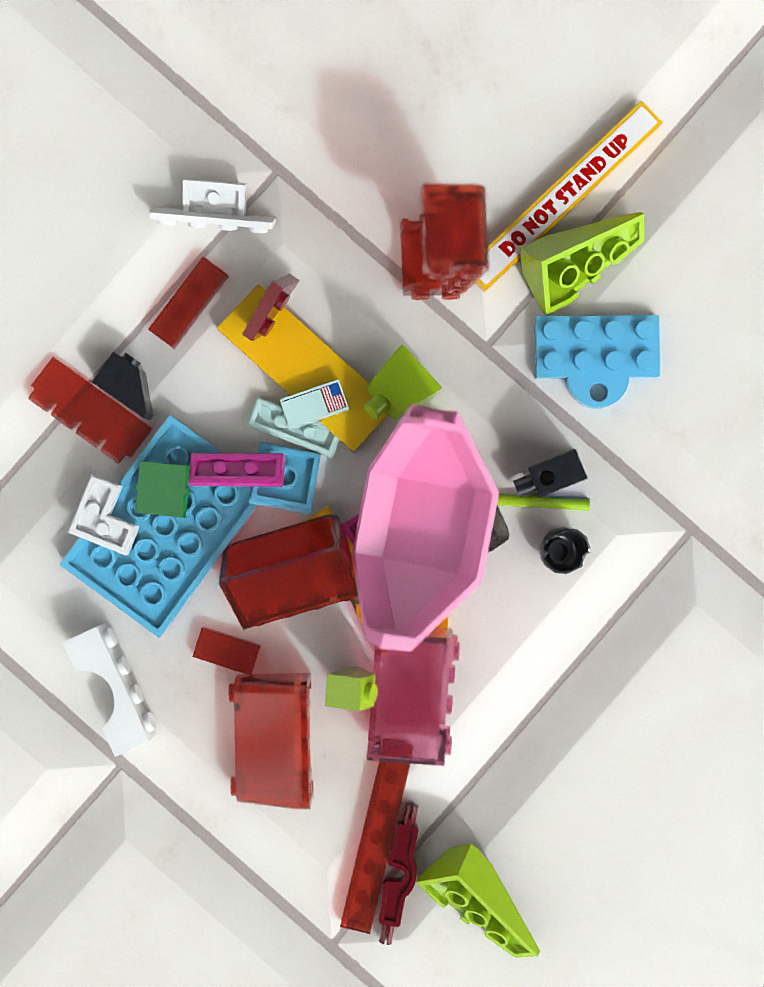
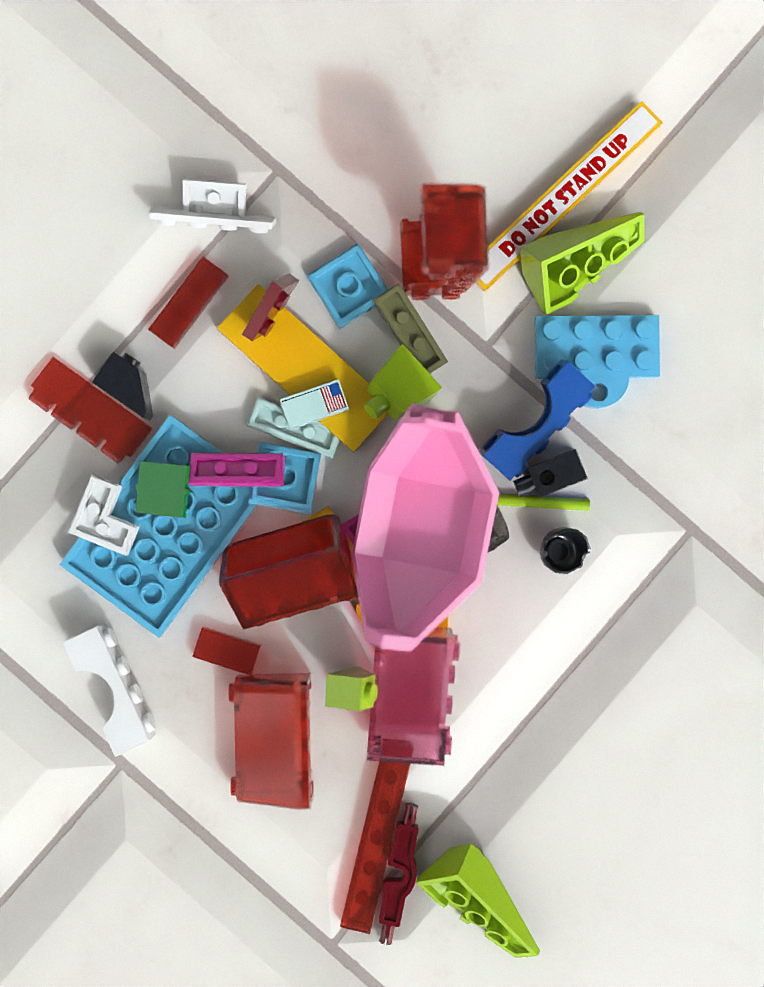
(347, 285): none -> medium azure tile
(409, 328): none -> olive tile
(564, 391): none -> blue arch

